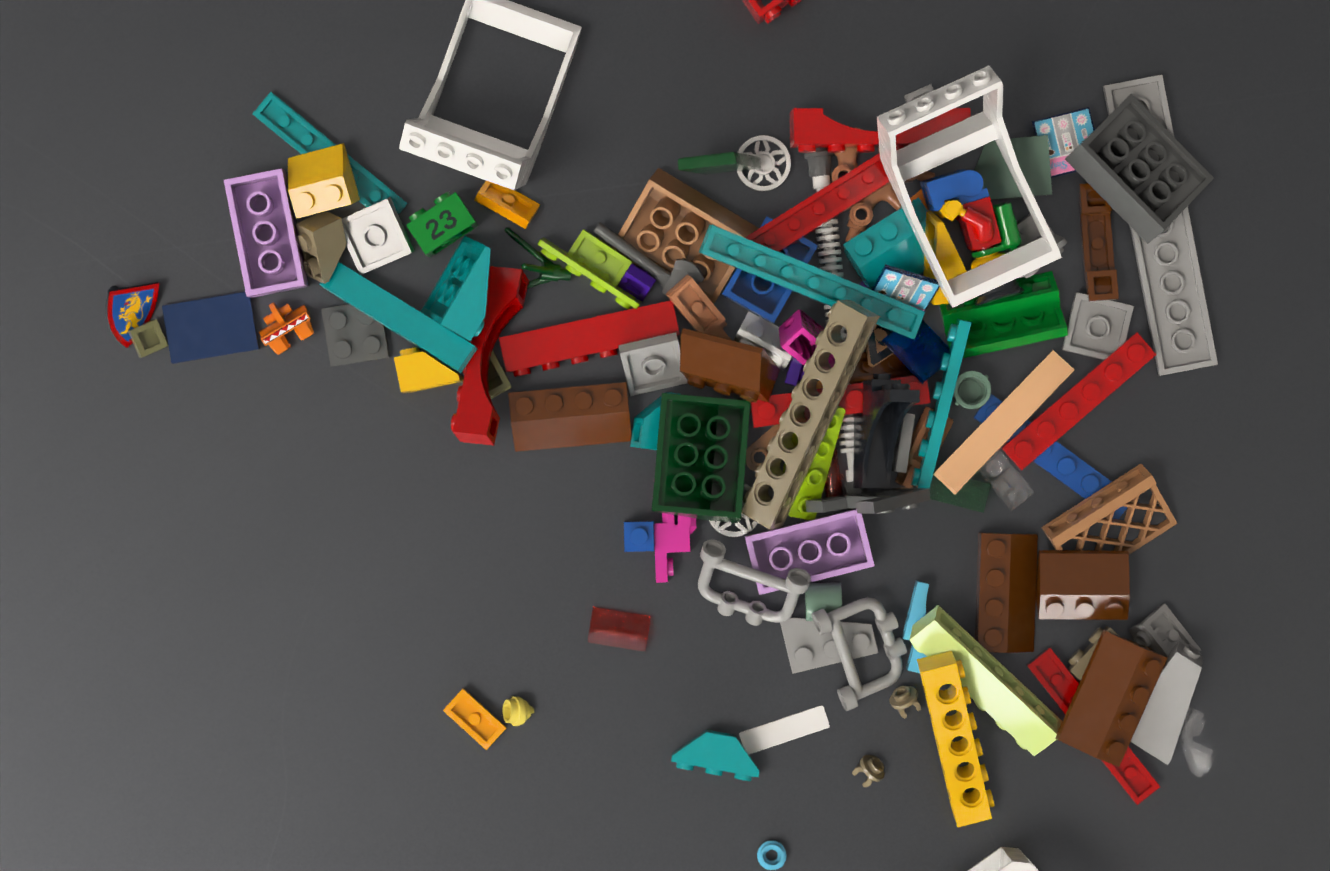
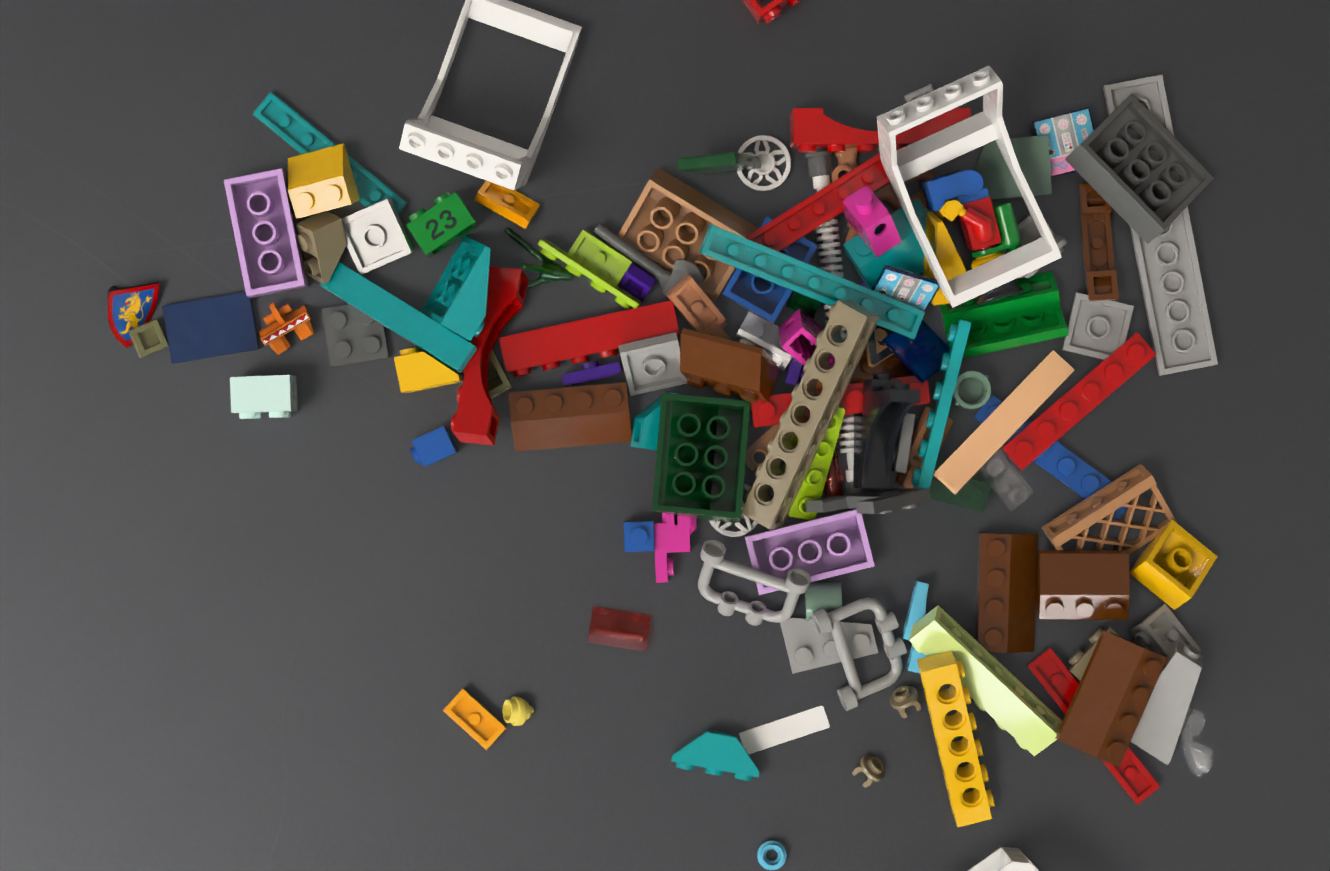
(263, 394): none -> light aqua brick
(433, 447): none -> blue brick
(590, 372): none -> dark purple plate
(804, 303): none -> dark green plate
(864, 214): none -> dark pink torso
(1173, 565): none -> yellow slope

